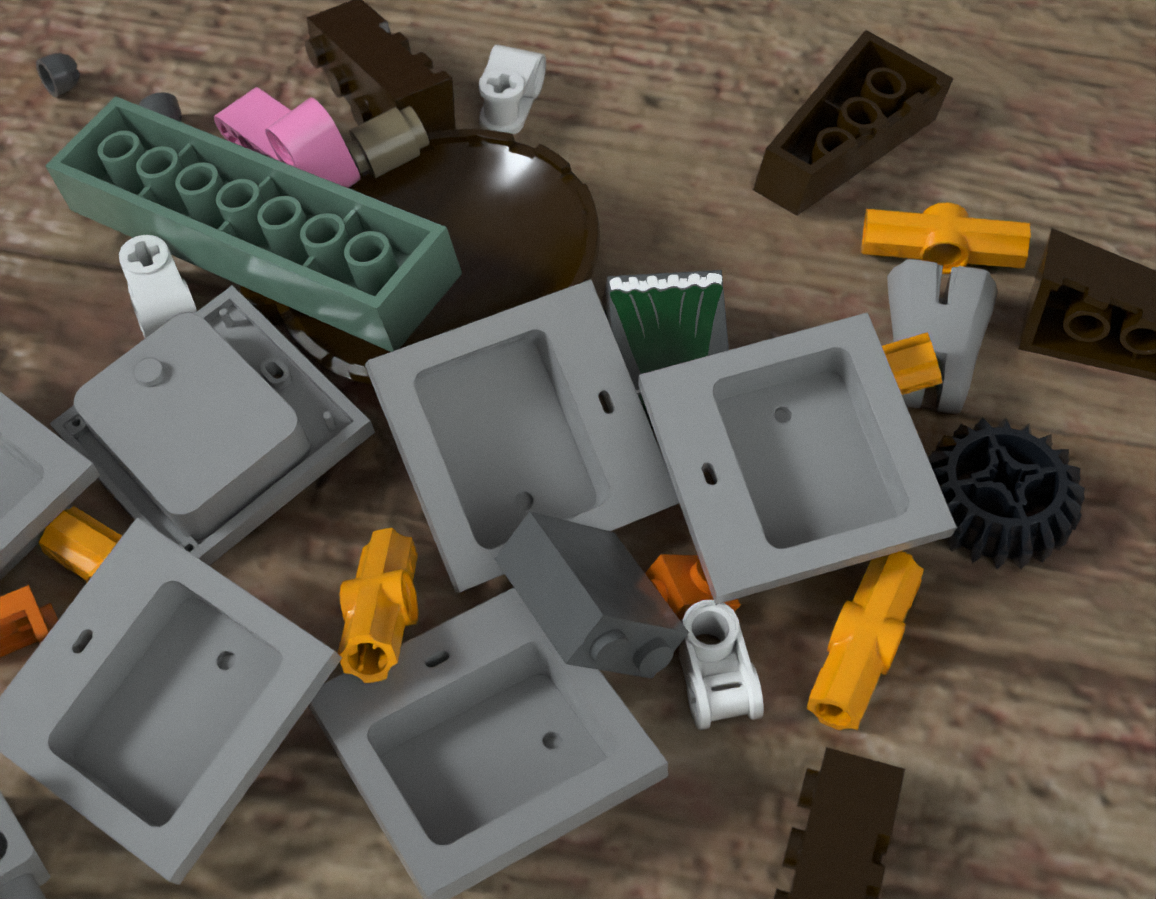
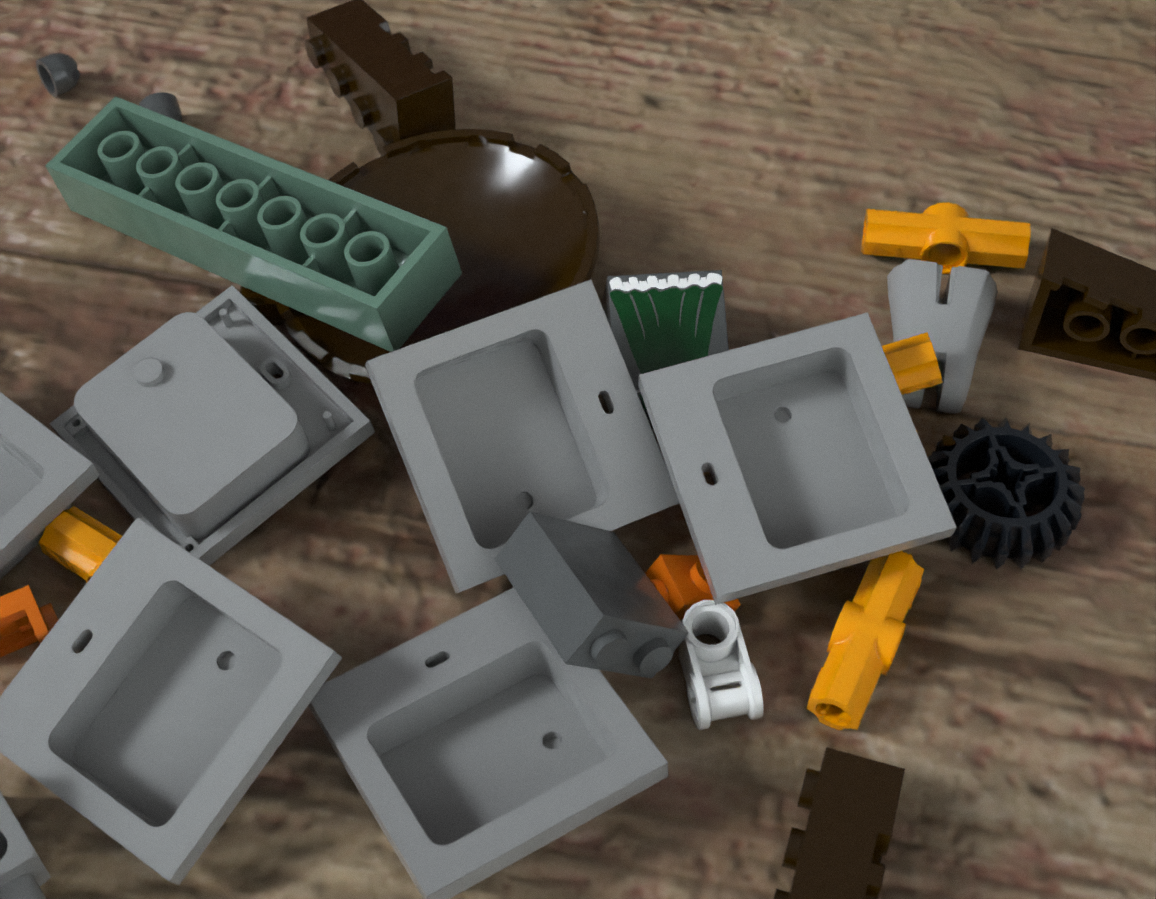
(154, 282): white piece -> none
(295, 137): bright pink beam -> none
(378, 606): light orange piece -> none
(387, 141): dark tan brick -> none
(510, 87): white piece -> none
(850, 121): dark brown wedge -> none

